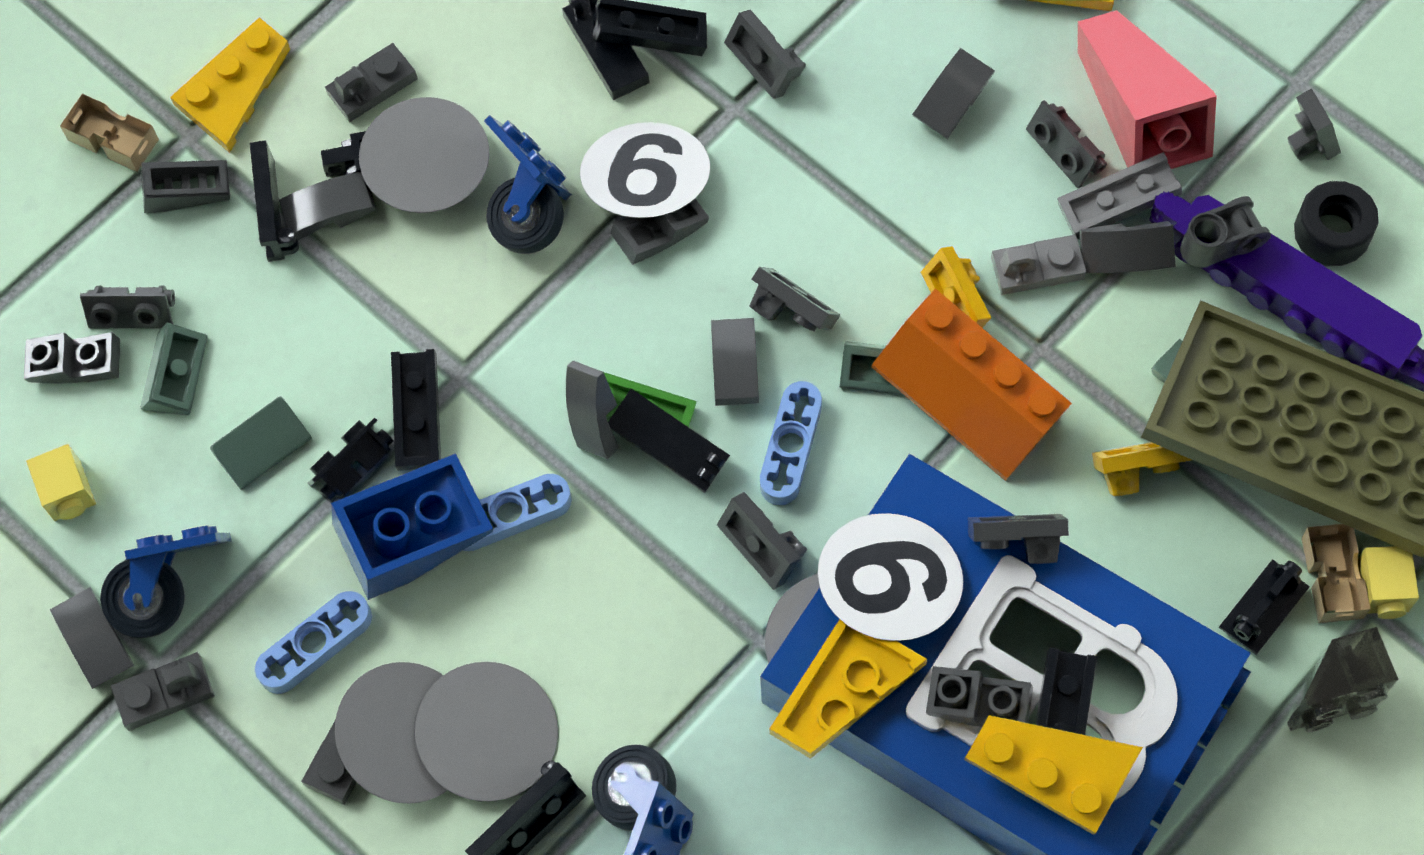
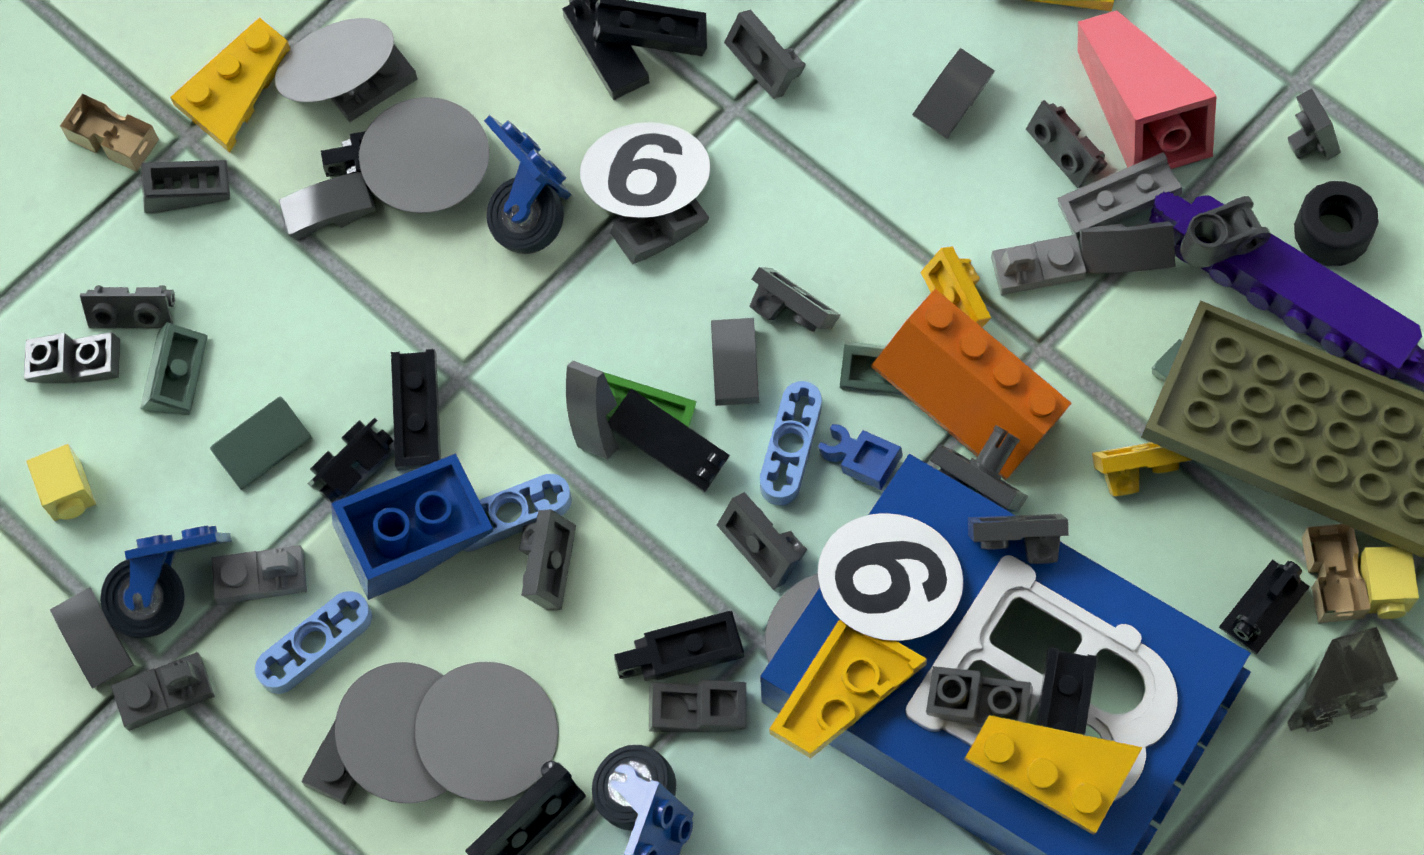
(258, 574): none -> light grey hinge
(277, 240): black hinge -> none
(334, 60): none -> light grey sticker
(549, 556): none -> dark grey hinge
(682, 648): none -> black hinge
(697, 708): none -> dark grey slope
(865, 459): none -> blue plate
(984, 471): none -> dark grey plate

